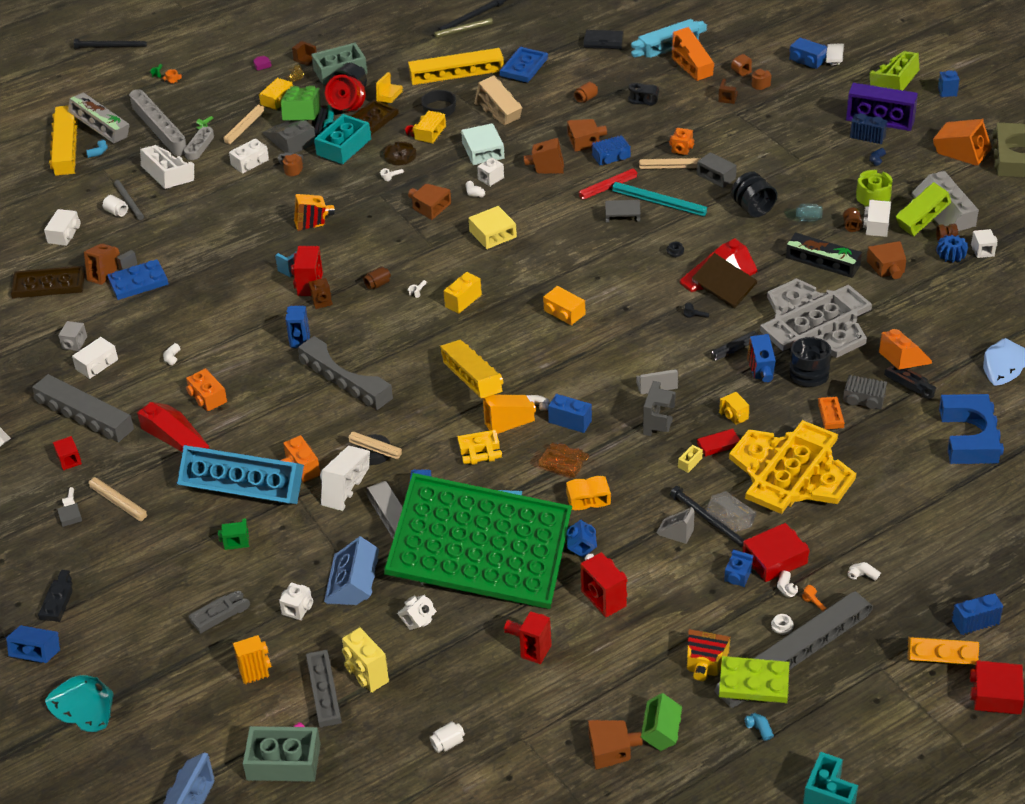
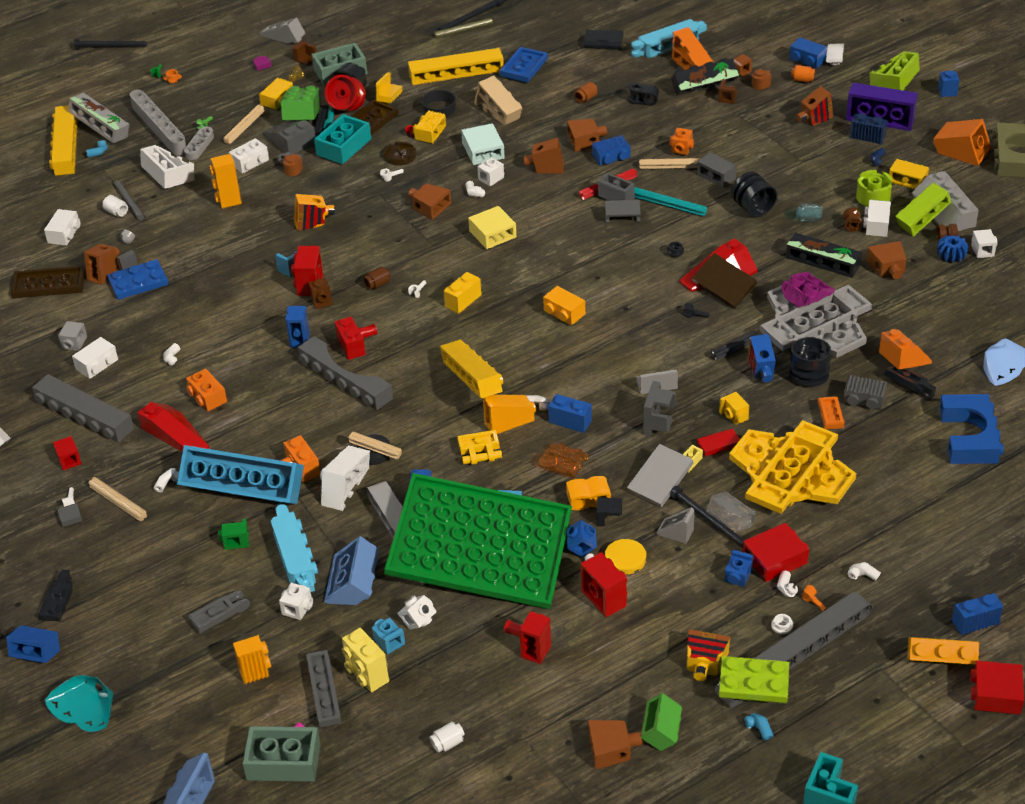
(127, 236): none -> light grey hinge
(164, 478): none -> white arm
(225, 181): none -> light orange brick
(285, 31): none -> light grey slope
(292, 548): none -> medium azure hinge
(352, 337): none -> red brick
(386, 631): none -> dark azure brick
(607, 506): none -> black panel
(615, 188): none -> dark grey brick
(627, 555): none -> yellow tile
(660, 475): none -> light grey tile
(704, 76): none -> brick
(803, 74): none -> orange brick
(805, 289): none -> magenta slope
(816, 107): none -> torso
(908, 173): none -> yellow brick

